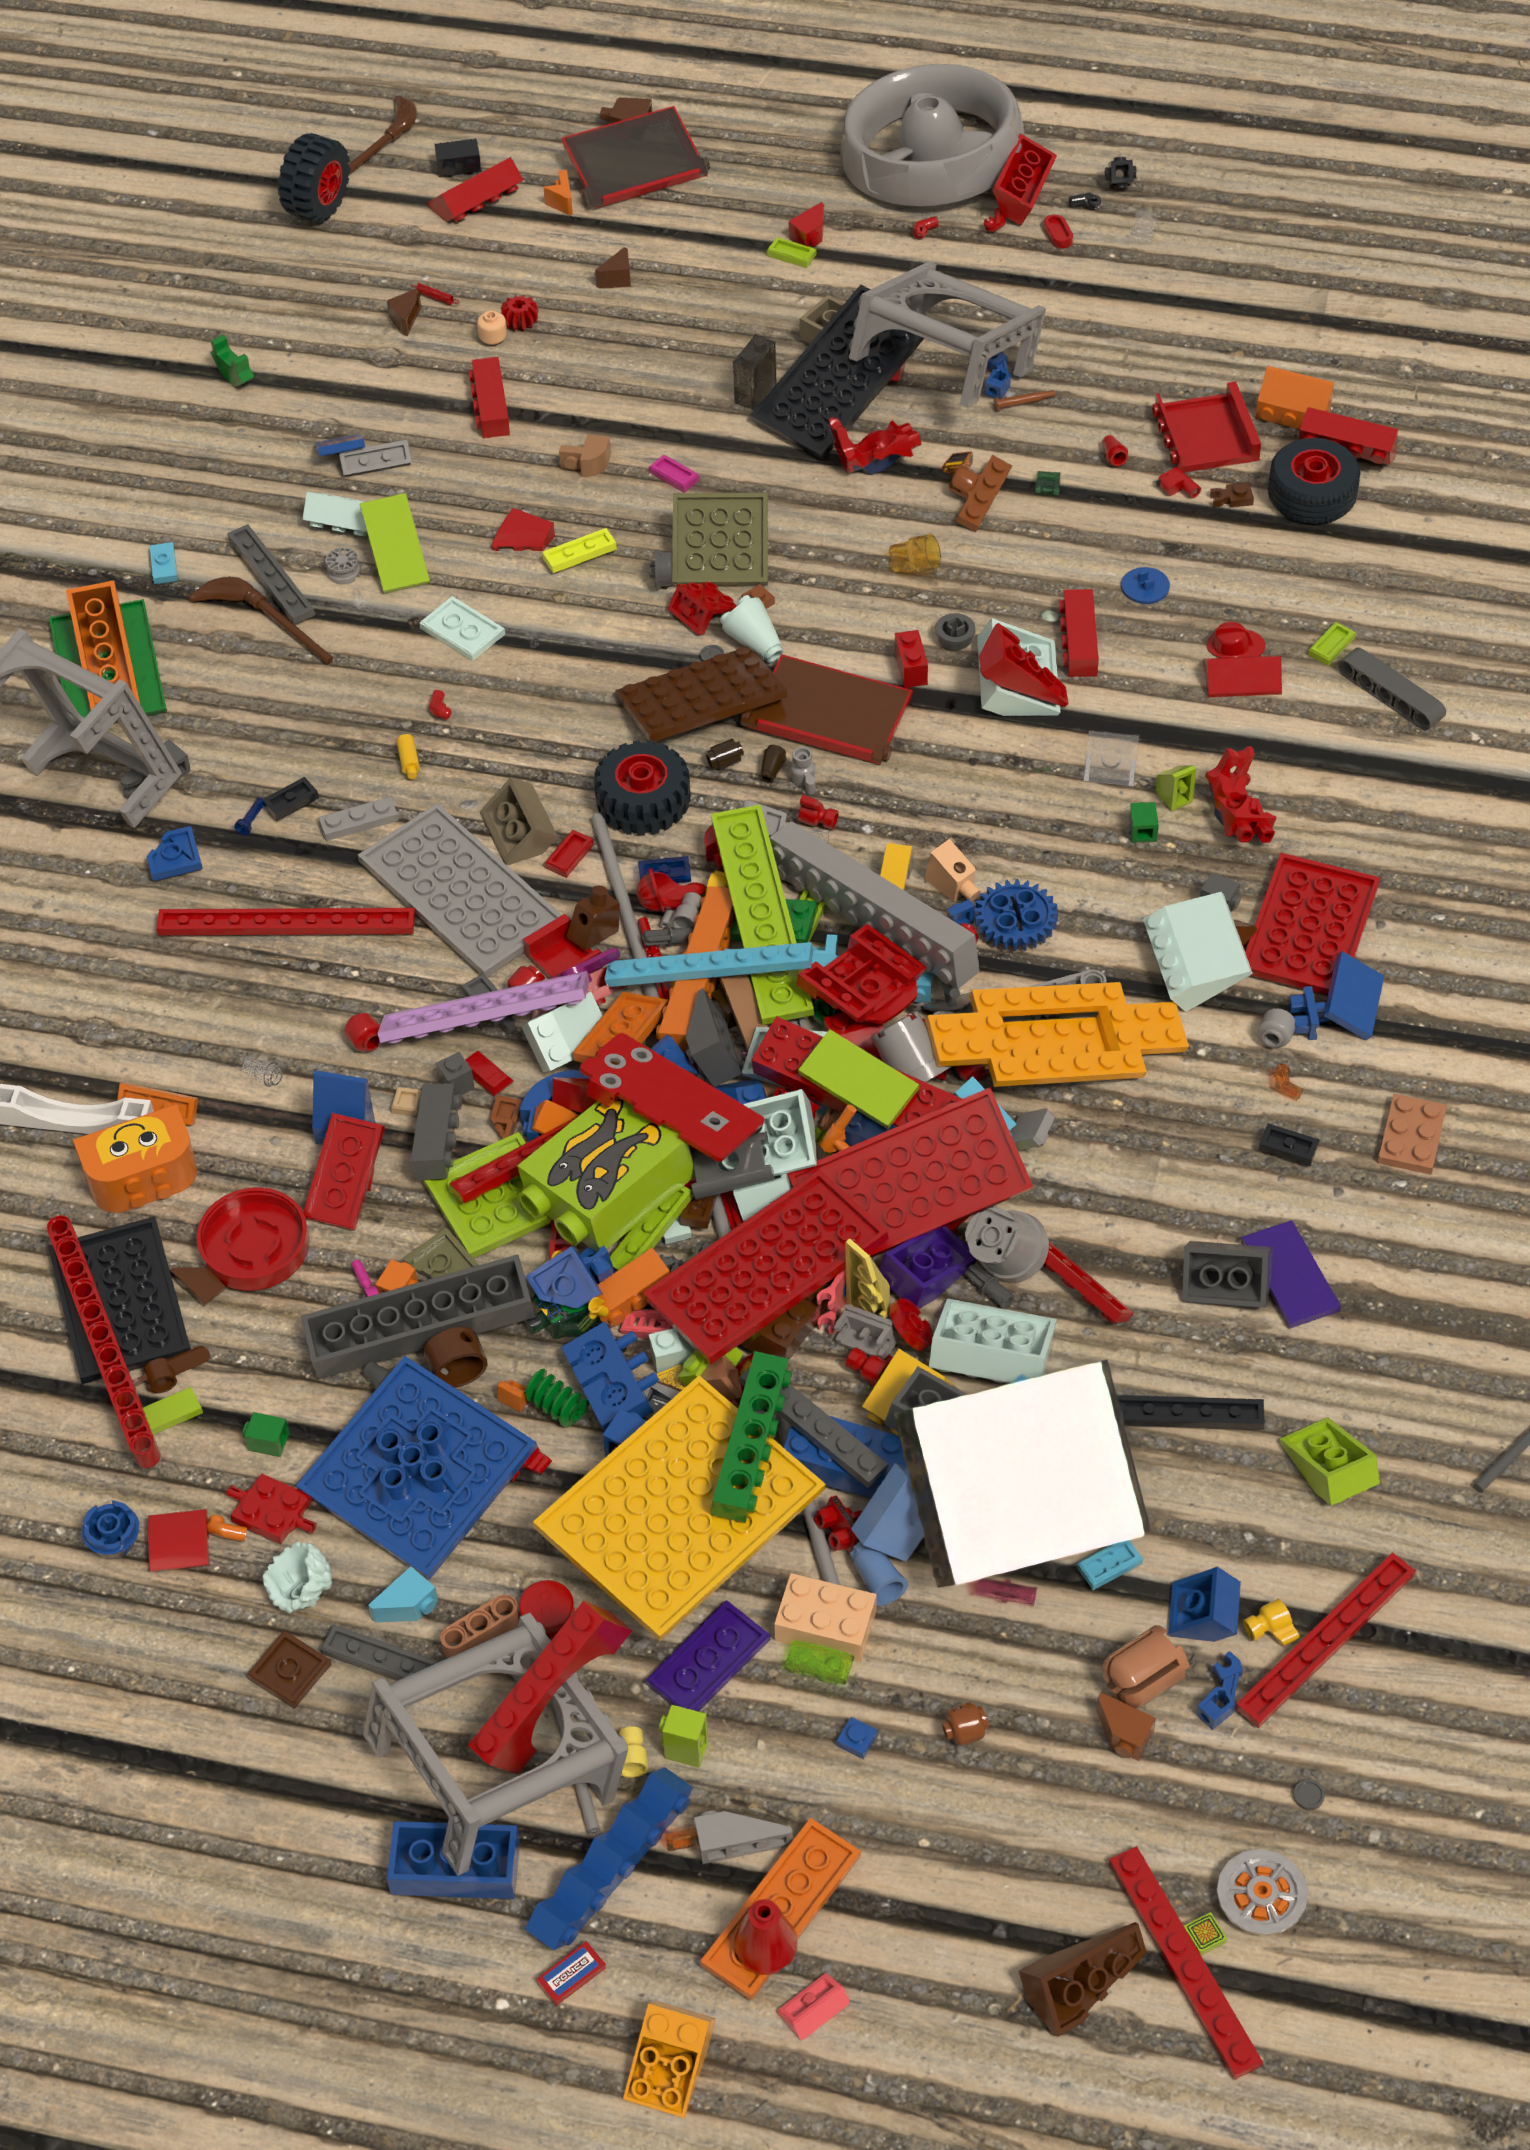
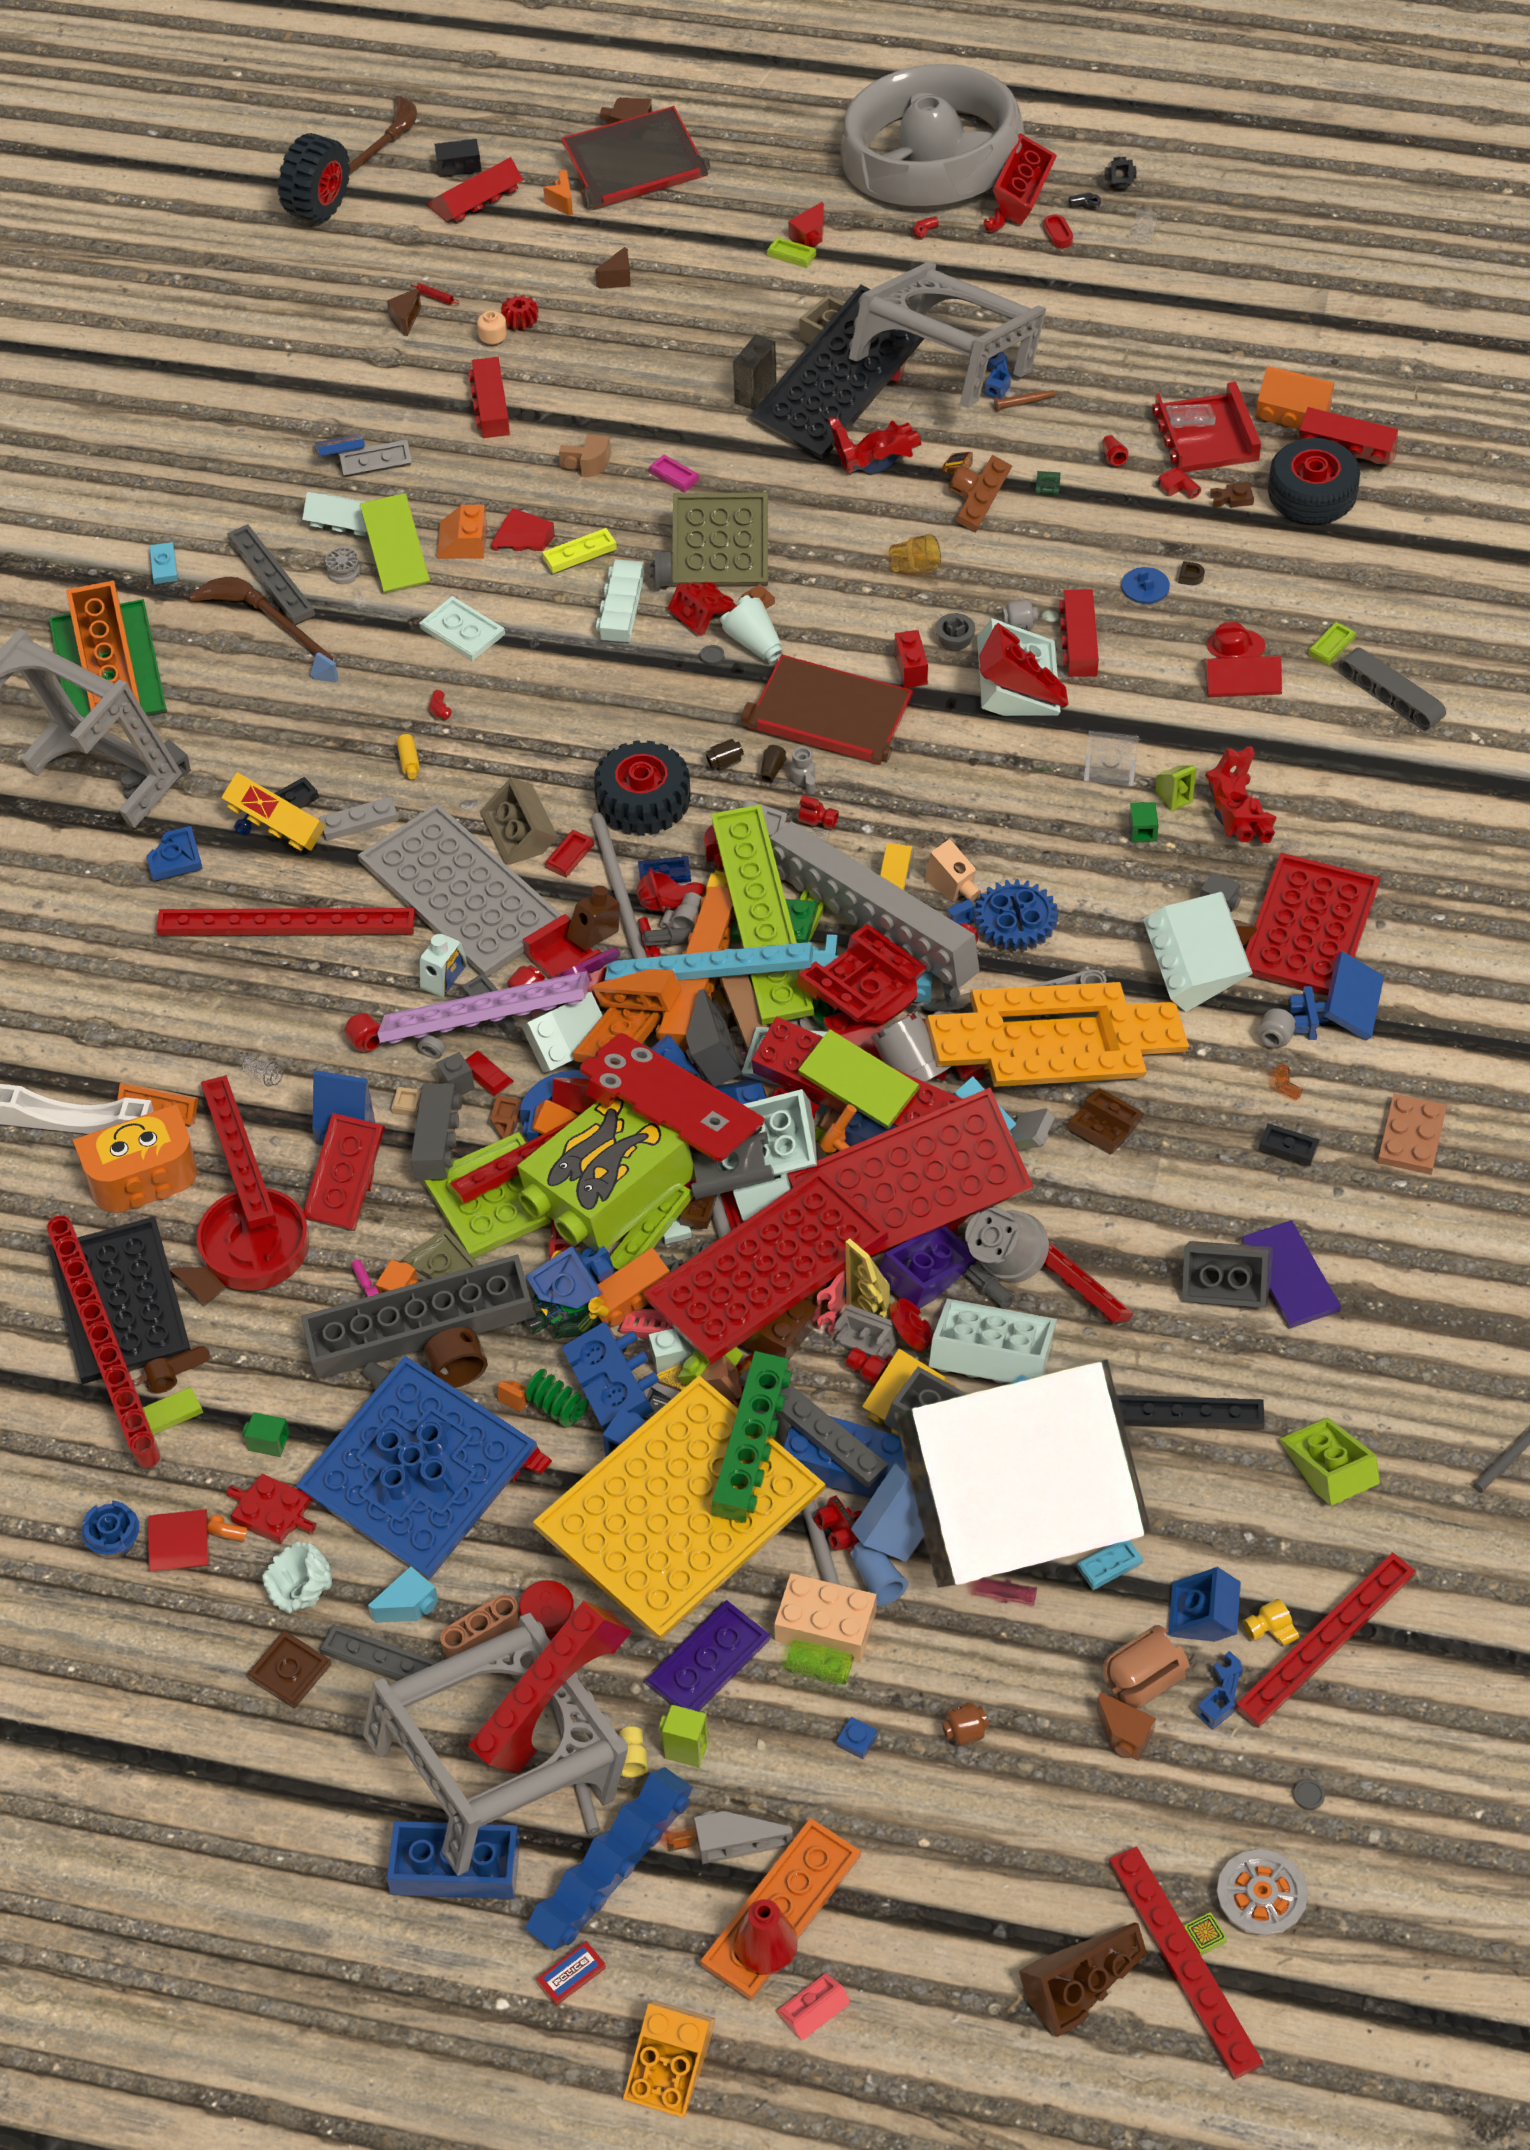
(231, 366): green piece -> none
(238, 1152): none -> red plate
(273, 811): none -> yellow brick
(324, 669): none -> medium blue slope
(431, 1047): none -> light grey tile
(441, 964): none -> light aqua torso
(463, 533): none -> orange slope
(621, 600): none -> light aqua brick
(641, 990): none -> orange slope
(700, 693): reddish brown plate -> none
(1020, 614): none -> light grey head
(1105, 1120): none -> reddish brown slope
(1190, 415): none -> clear plate
(1191, 573): none -> dark brown tile

